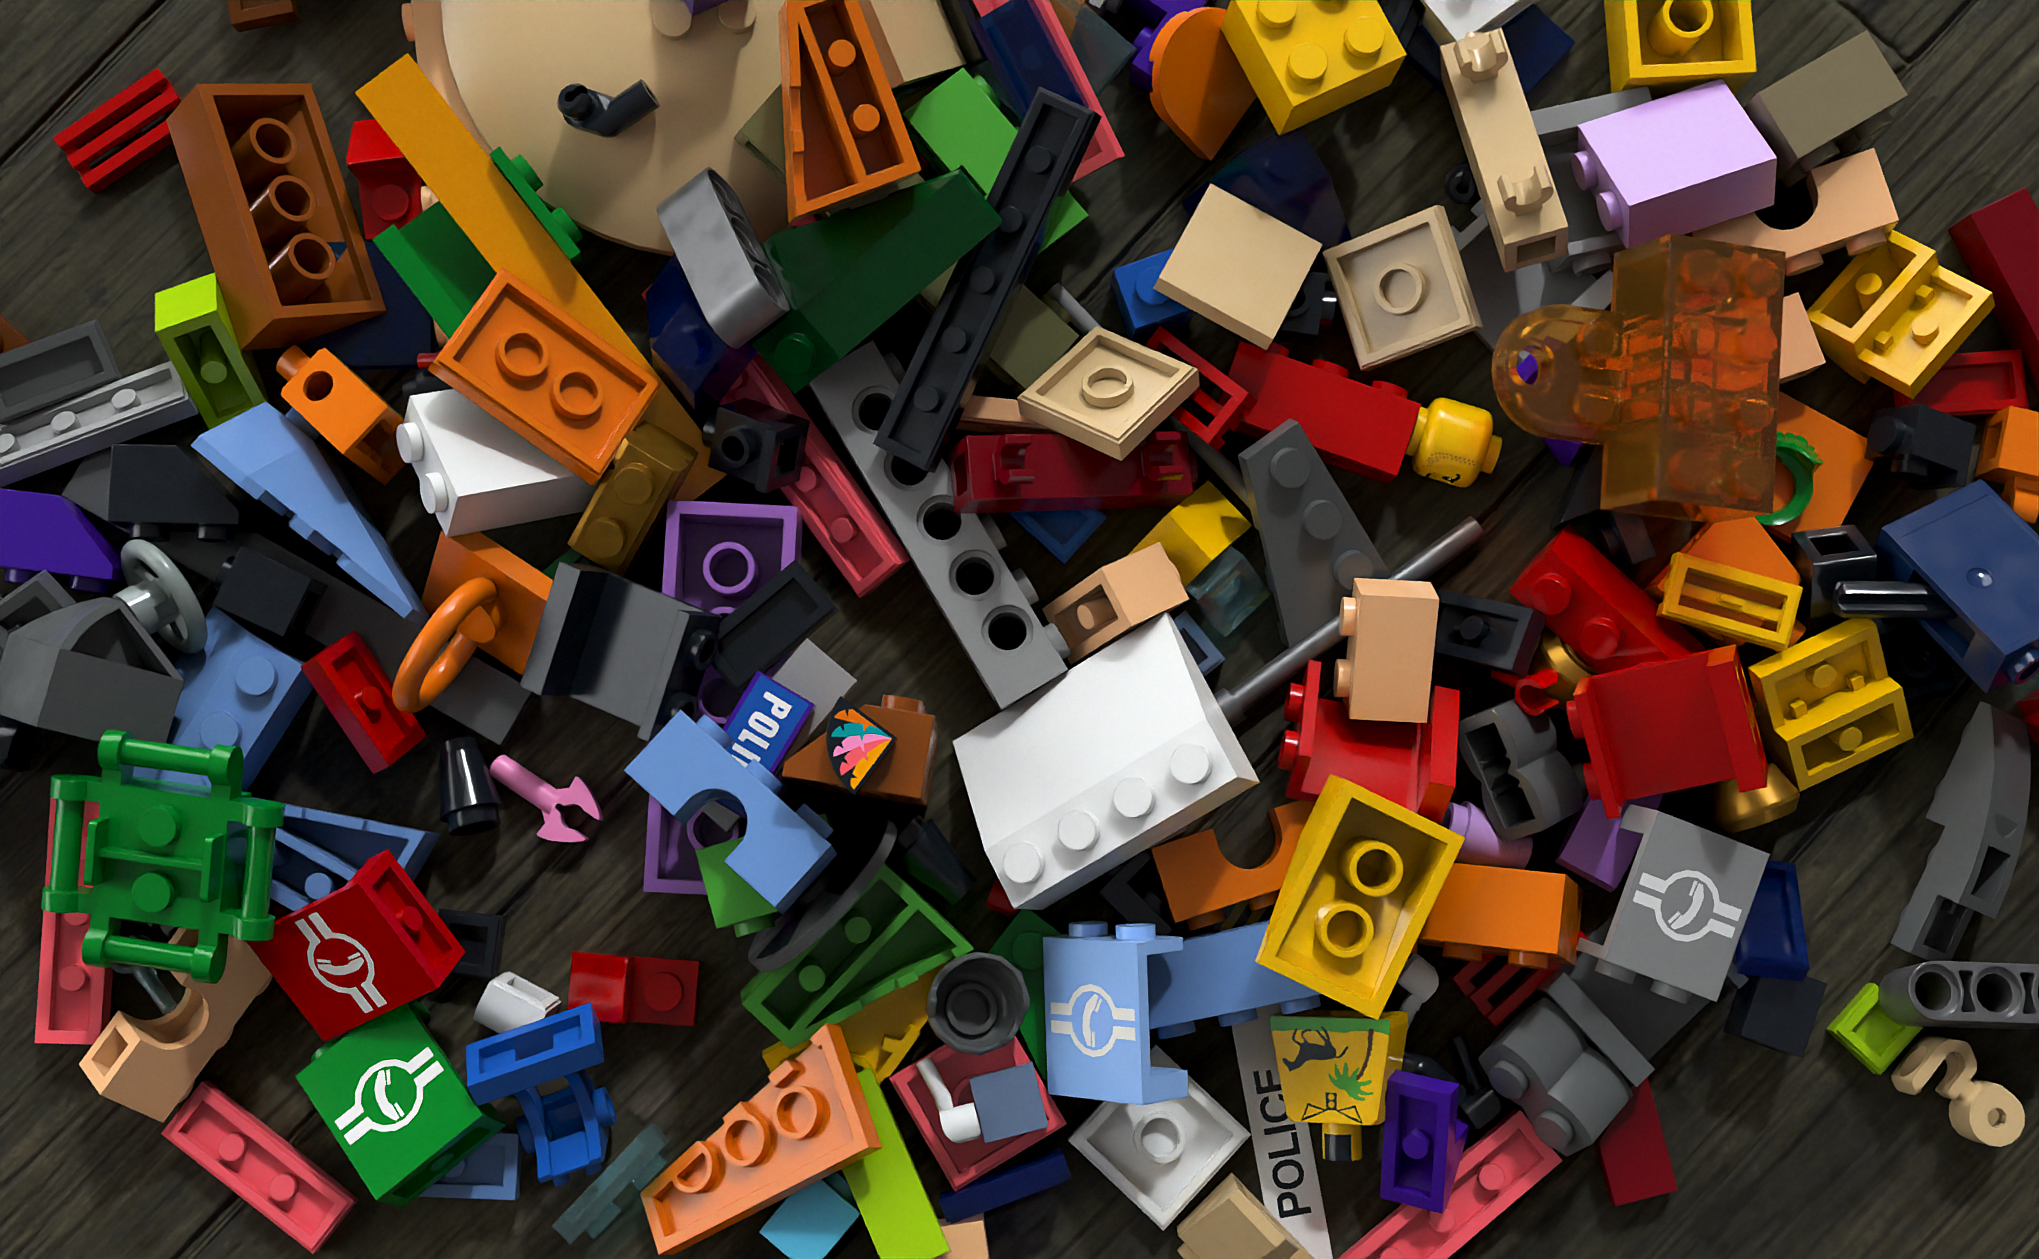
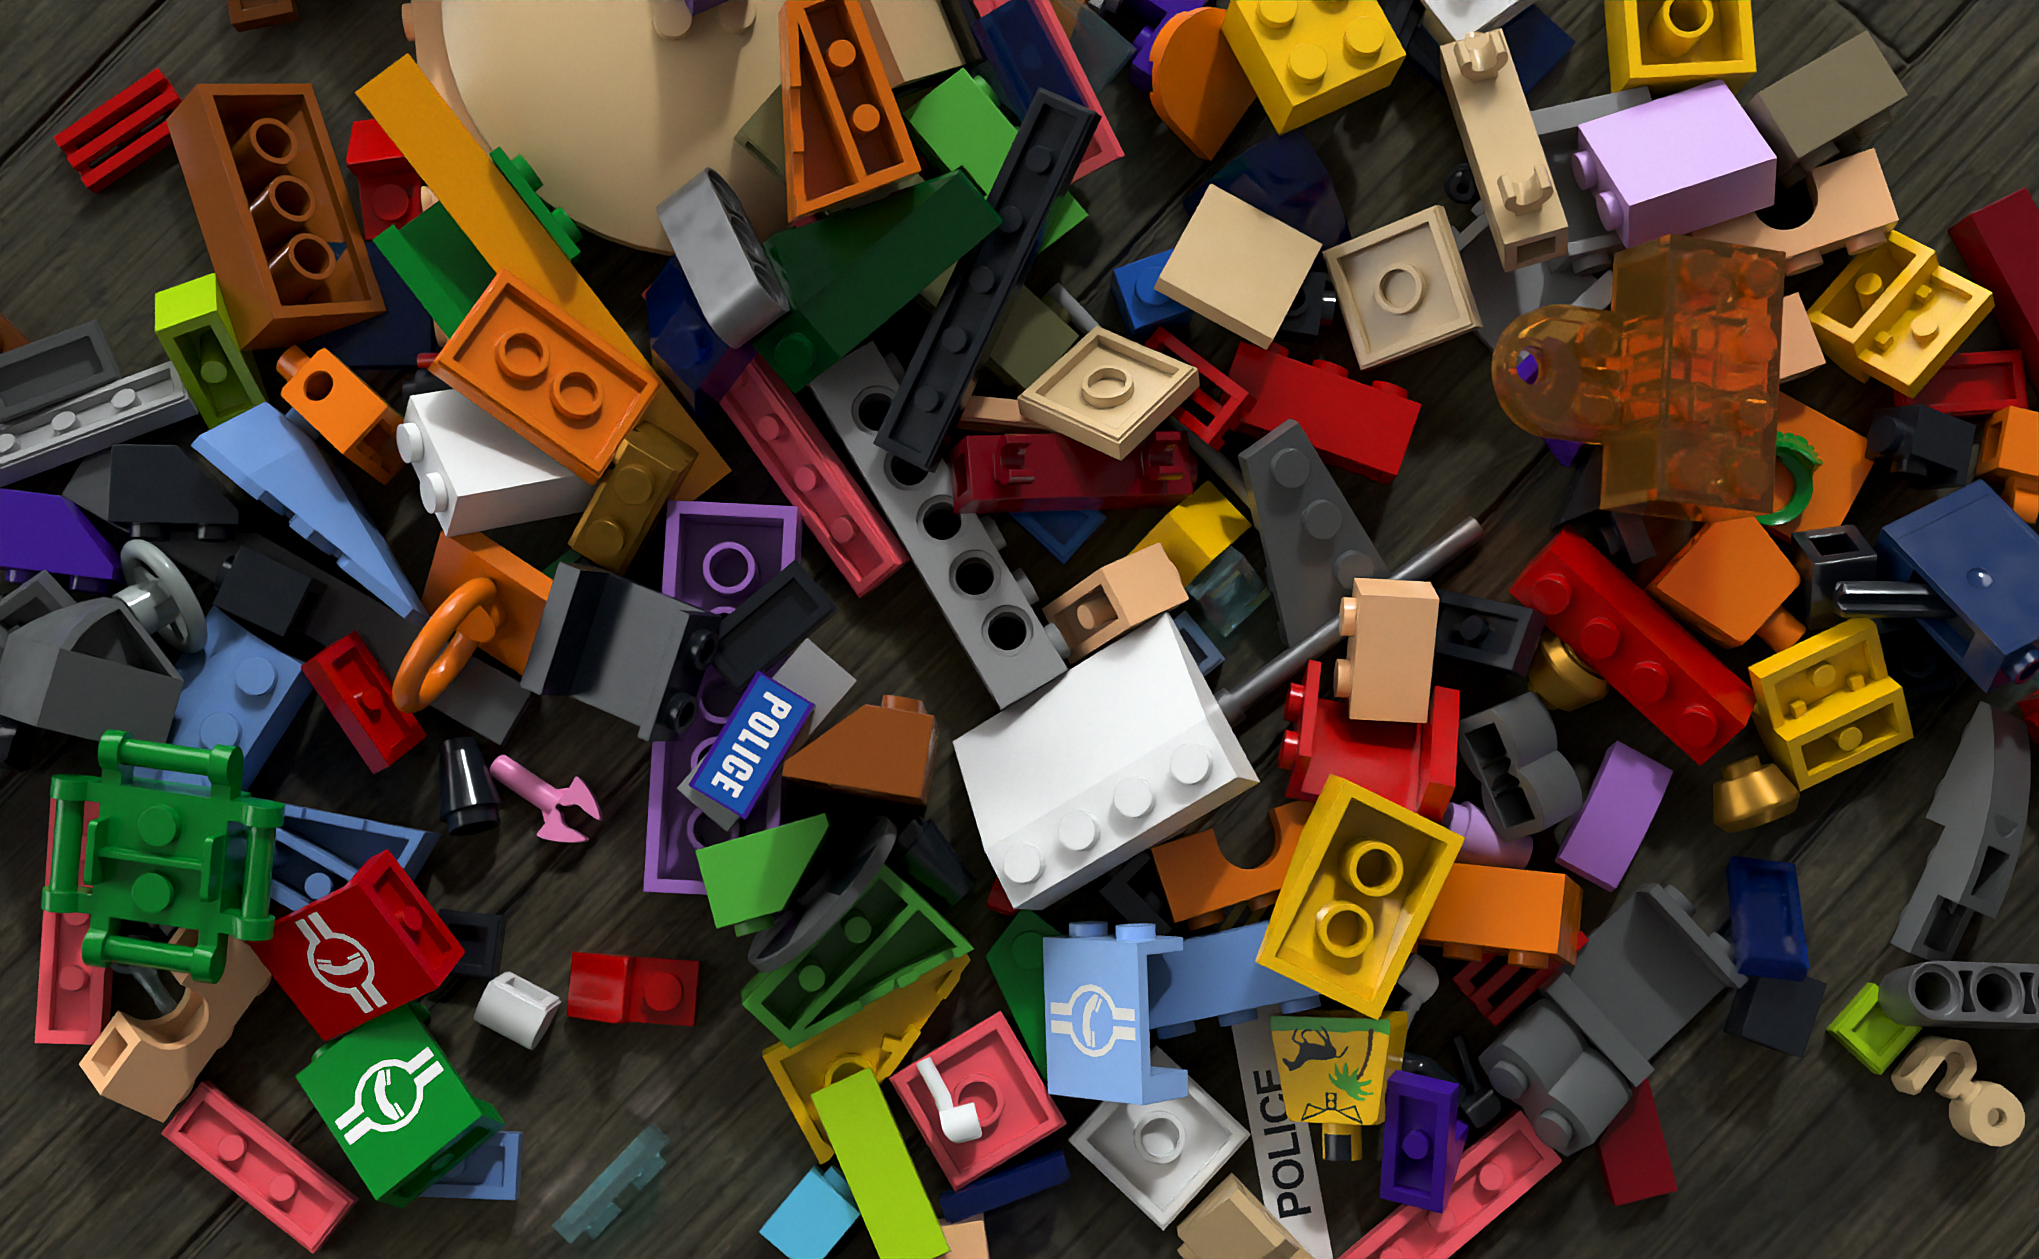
(565, 1127): blue tile -> none
(605, 114): black arm -> none
(690, 767): medium blue arch -> none
(756, 443): black brick -> none
(774, 1145): orange wing -> none
(855, 744): tile -> none
(977, 1003): dark grey hair -> none
(1008, 1102): sand blue tile -> none
(1453, 442): yellow head -> none
(1529, 690): red hand -> none
(1668, 728): red panel -> none
(1676, 587): yellow tile -> none
(1679, 907): light grey panel -> none

